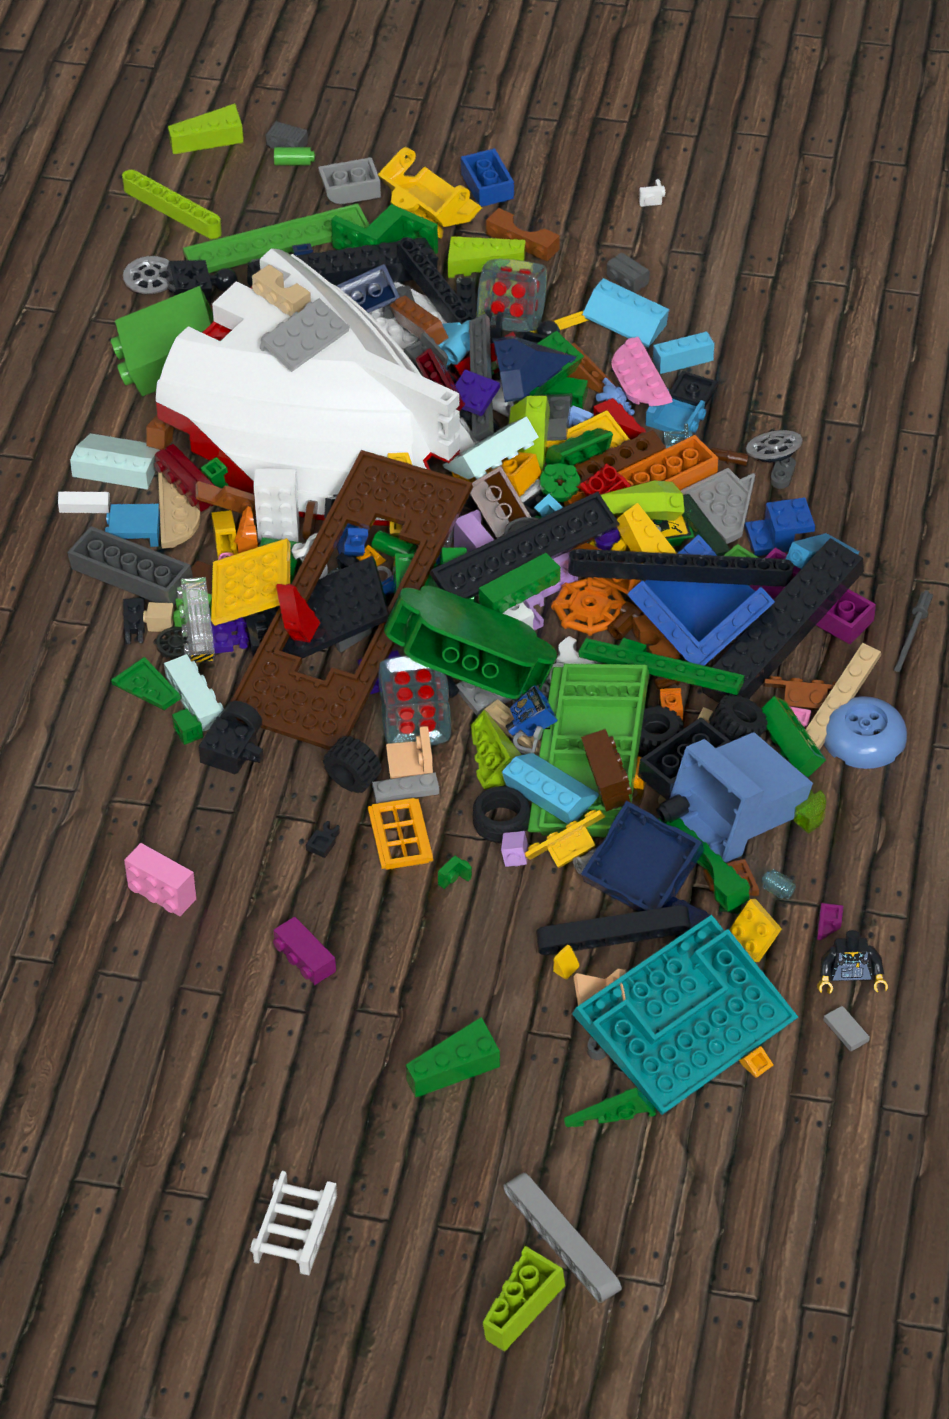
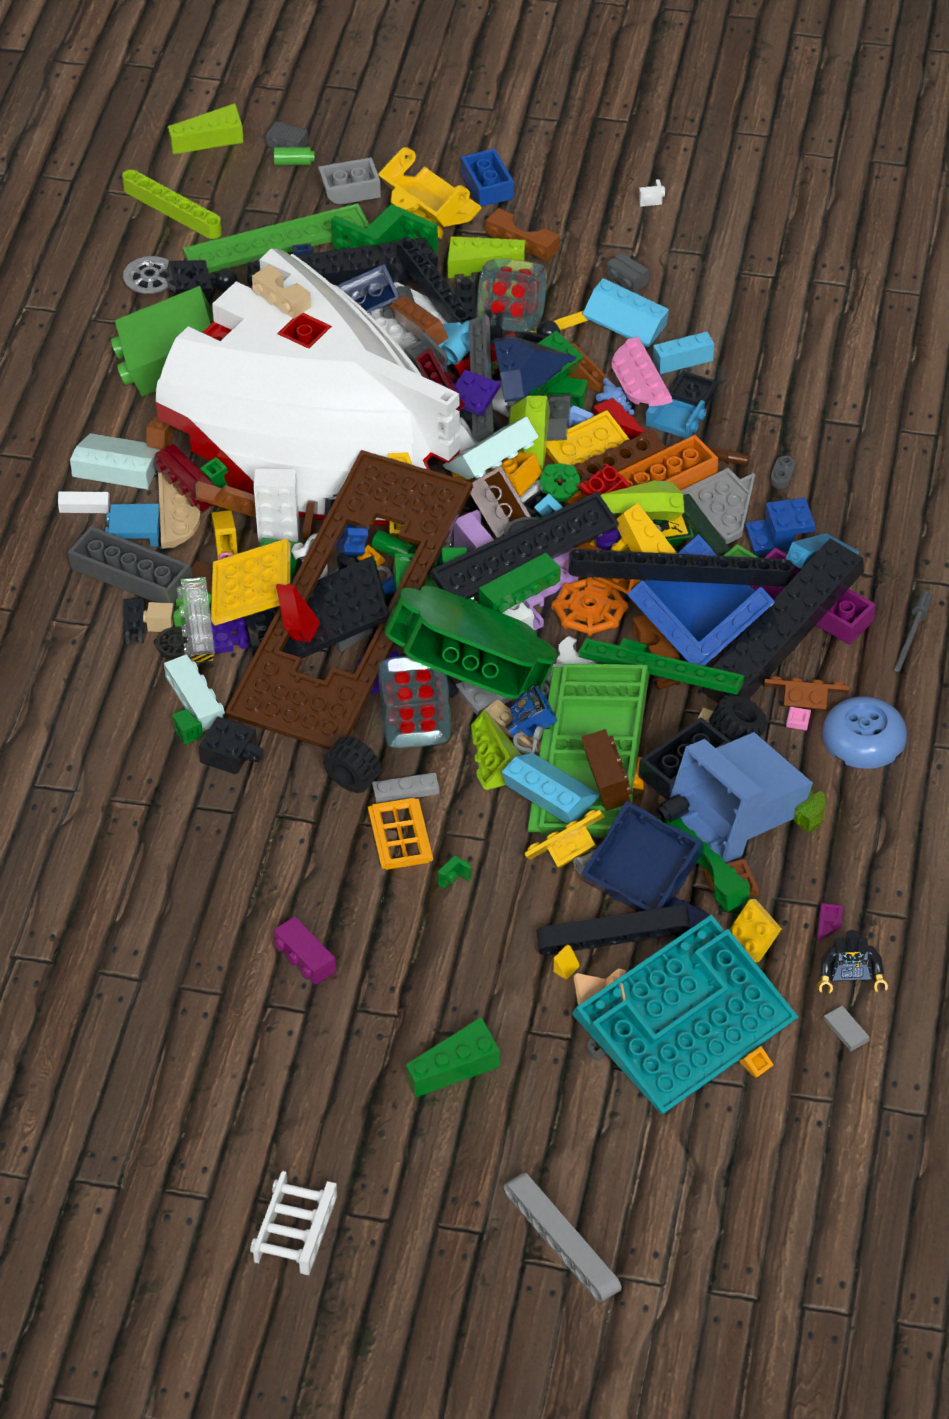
(147, 684): green wing -> none
(160, 879): bright pink brick -> none
(244, 712): black tyre -> none
(246, 535): orange slope -> none
(304, 334): light grey bracket -> none
(323, 841): black plate -> none
(410, 758): light nougat bracket -> none
(500, 798): black tyre -> none
(514, 848): lavender brick -> none
(523, 1297): lime wedge -> none
(580, 448): green slope -> none
(612, 1109): green wing -> none
(624, 621): reddish brown piece -> none
(658, 721): black tyre -> none
(672, 699): orange brick -> none
(674, 437): clear light blue bracket -> none
(774, 445): flat silver piece -> none
(778, 884): clear light blue brick -> none
(792, 737): green brick -> none
(843, 691): tan plate -> none

